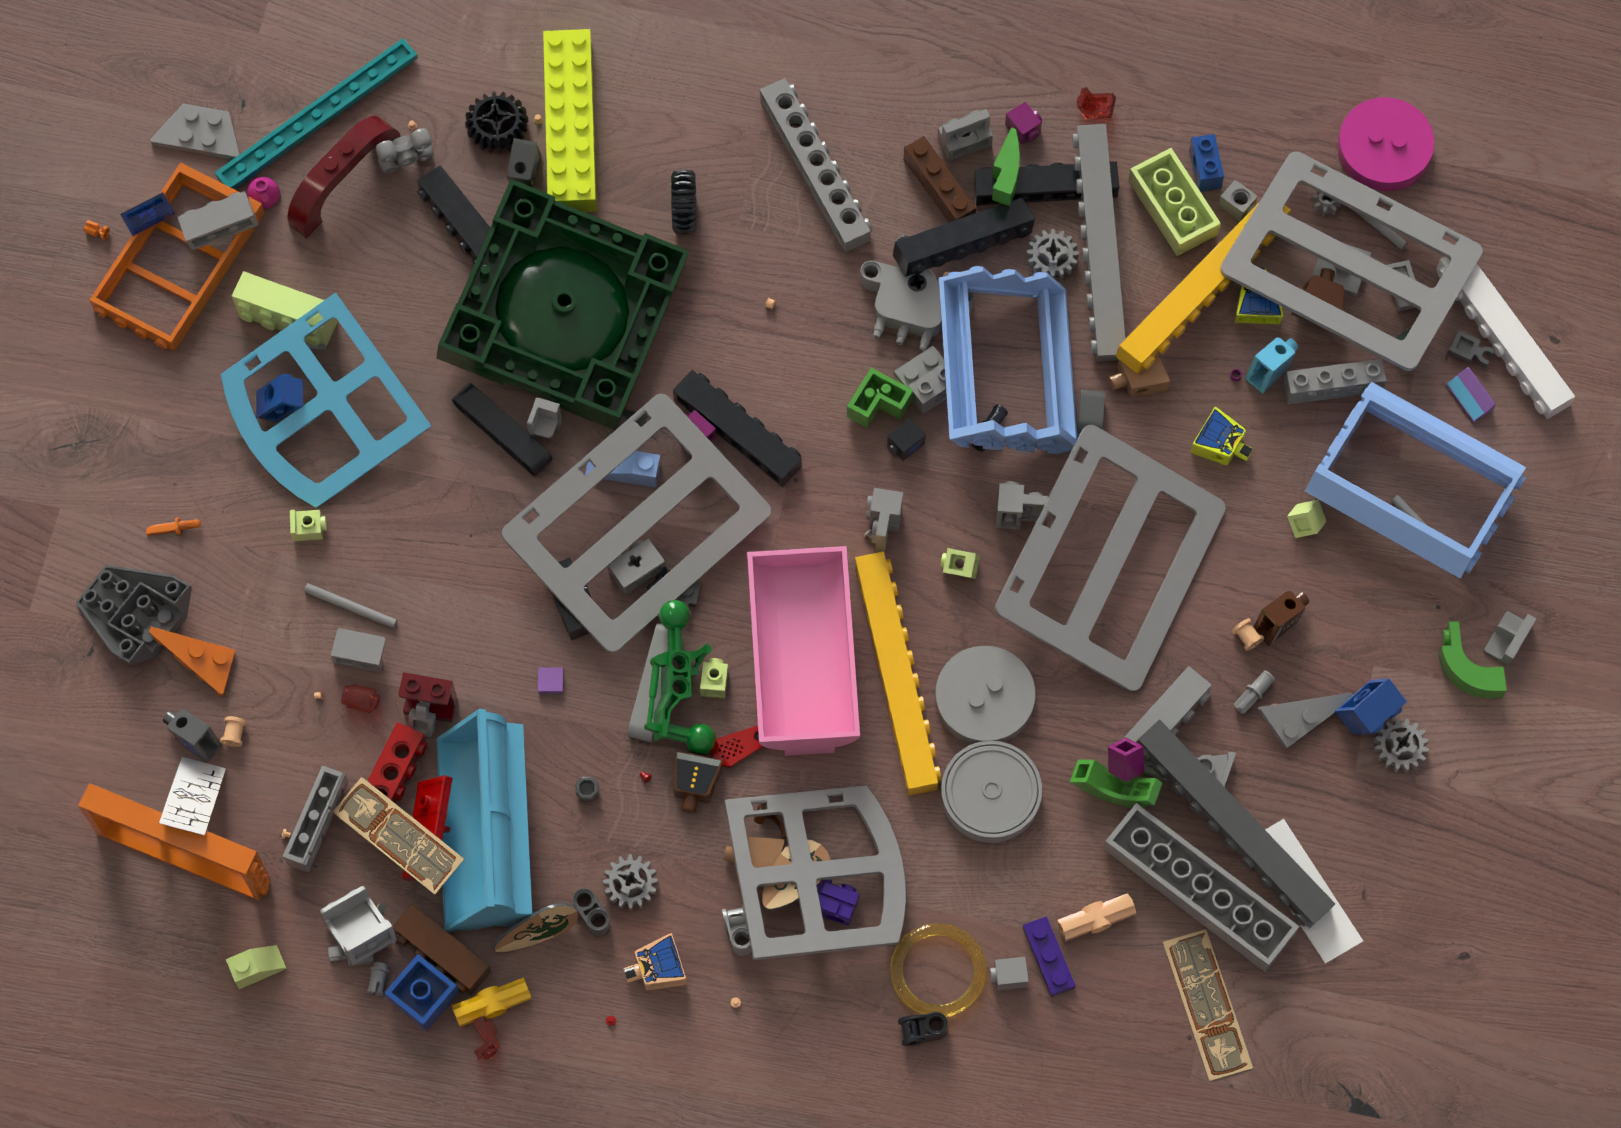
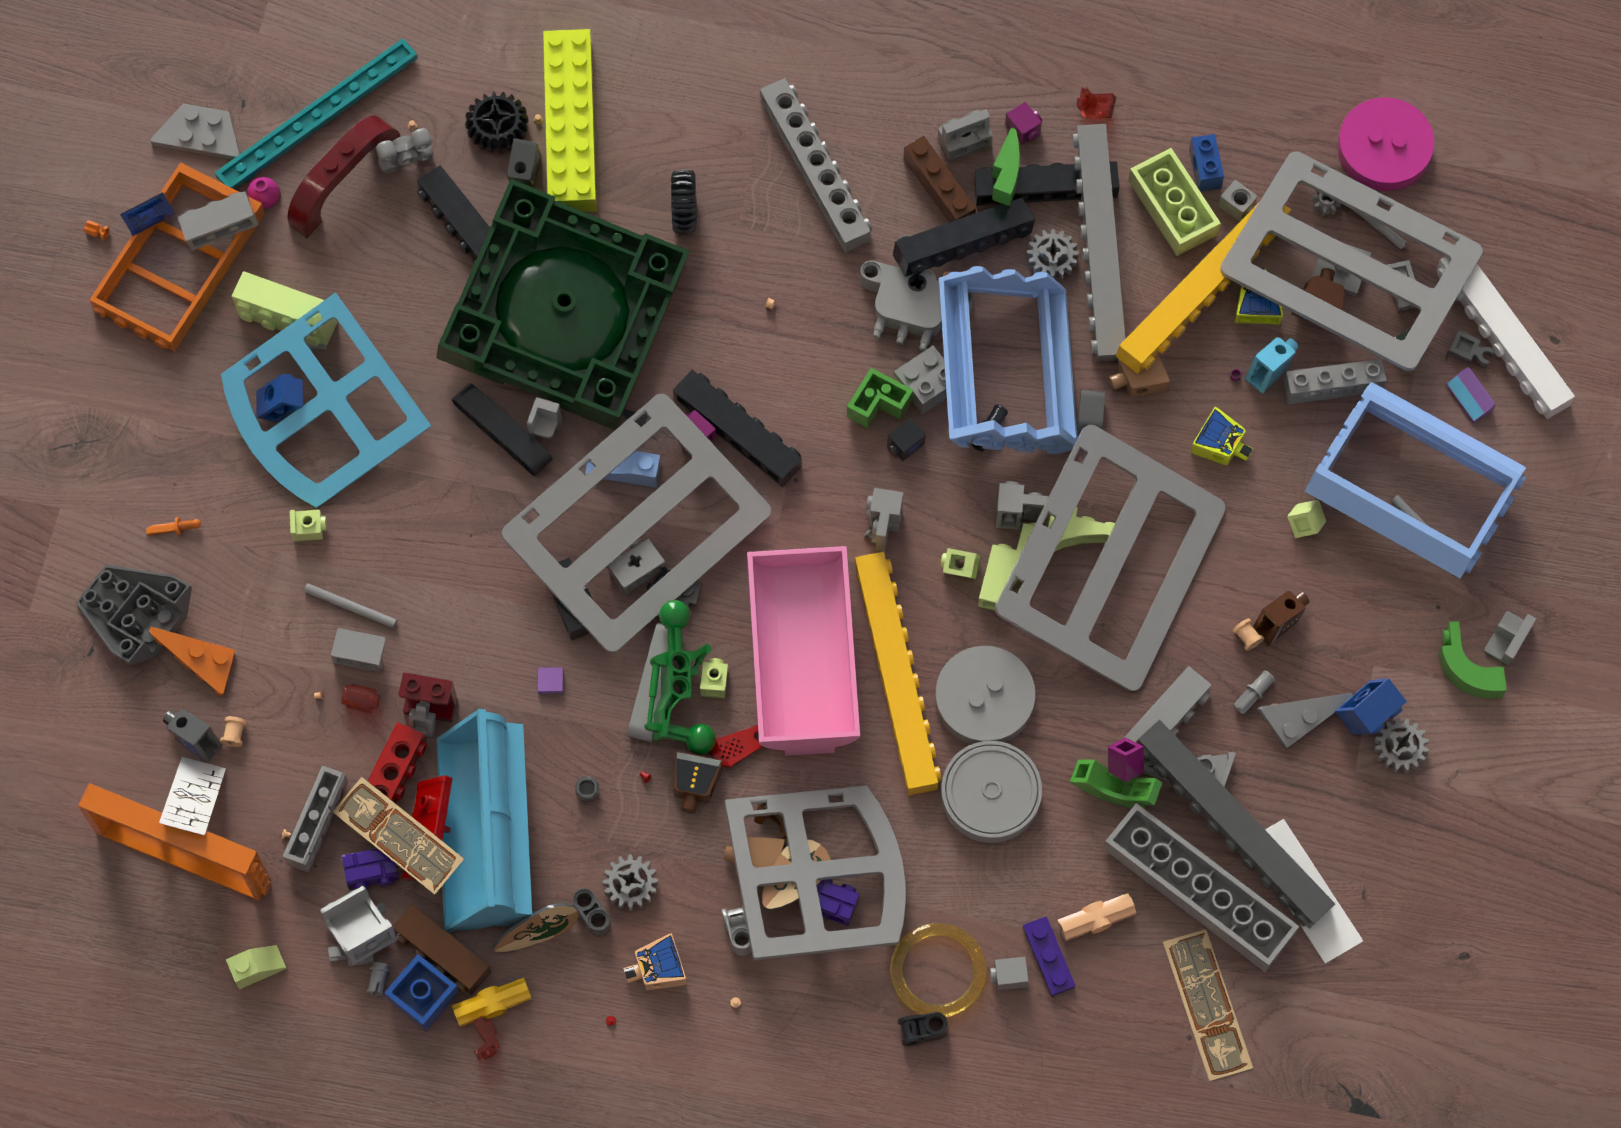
(368, 869): none -> dark purple brick
(1004, 558): none -> yellowish green arch

